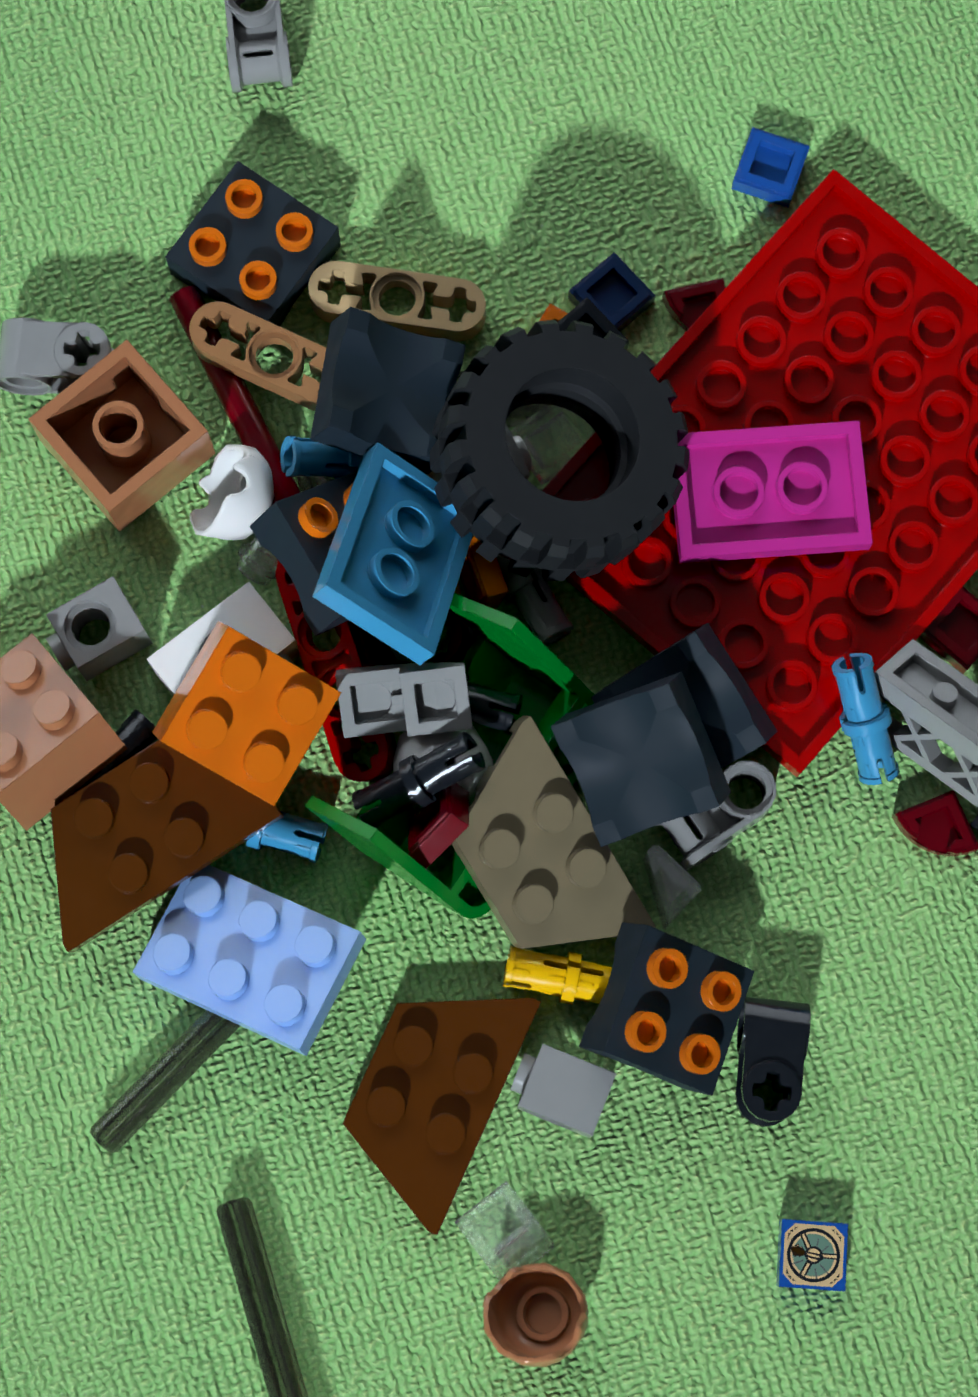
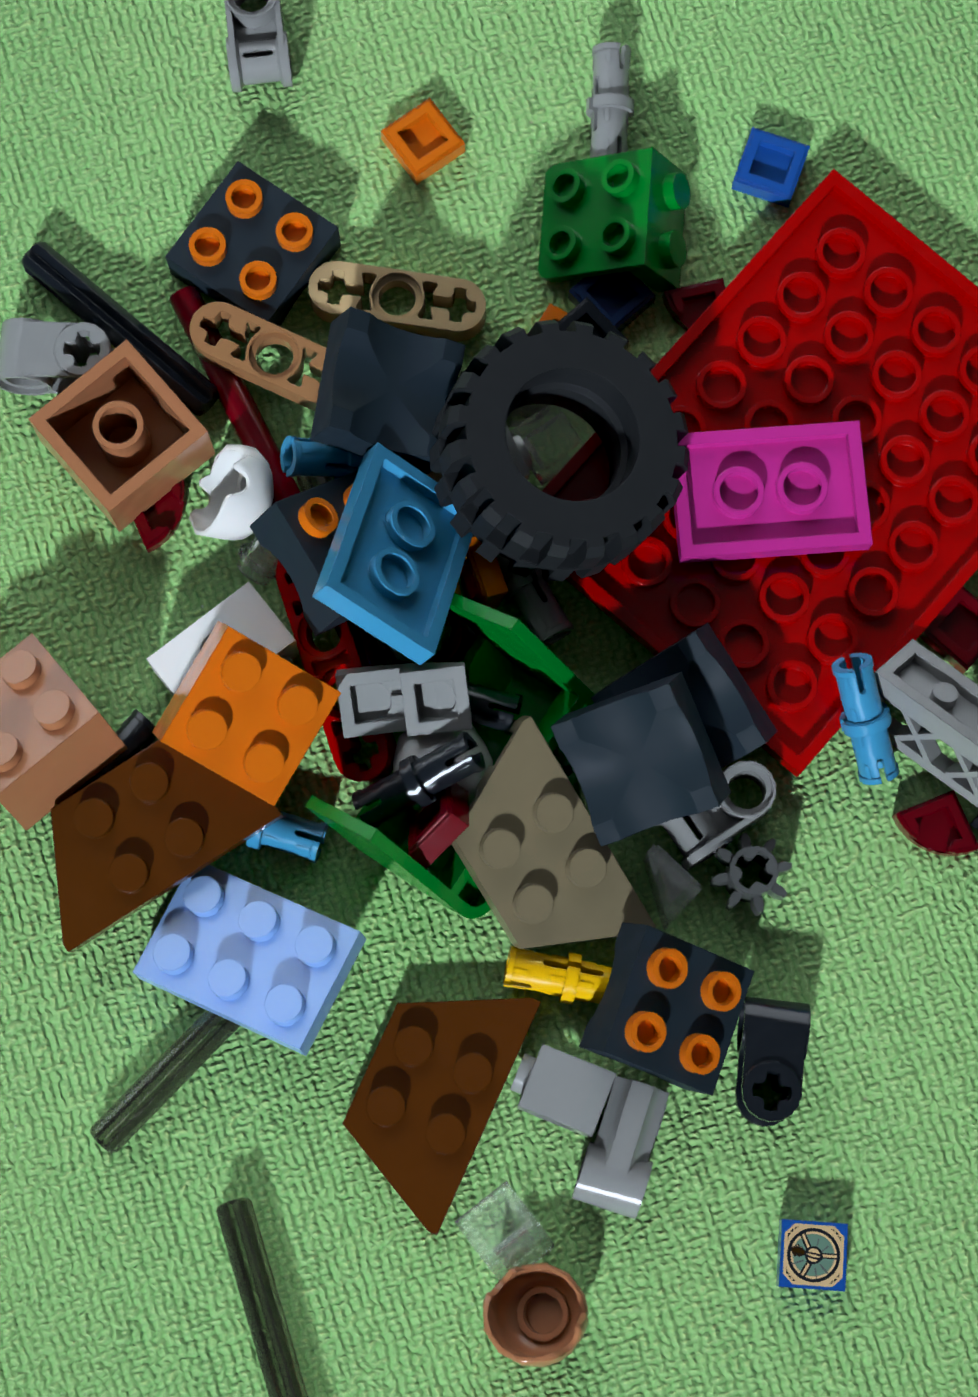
(99, 603): light grey brick -> none
(100, 309): none -> black axle
(161, 518): none -> dark red tile
(423, 141): none -> orange tile
(610, 99): none -> light grey pin
(615, 218): none -> green bracket
(618, 1162): none -> light grey piece
(768, 874): none -> dark grey gear

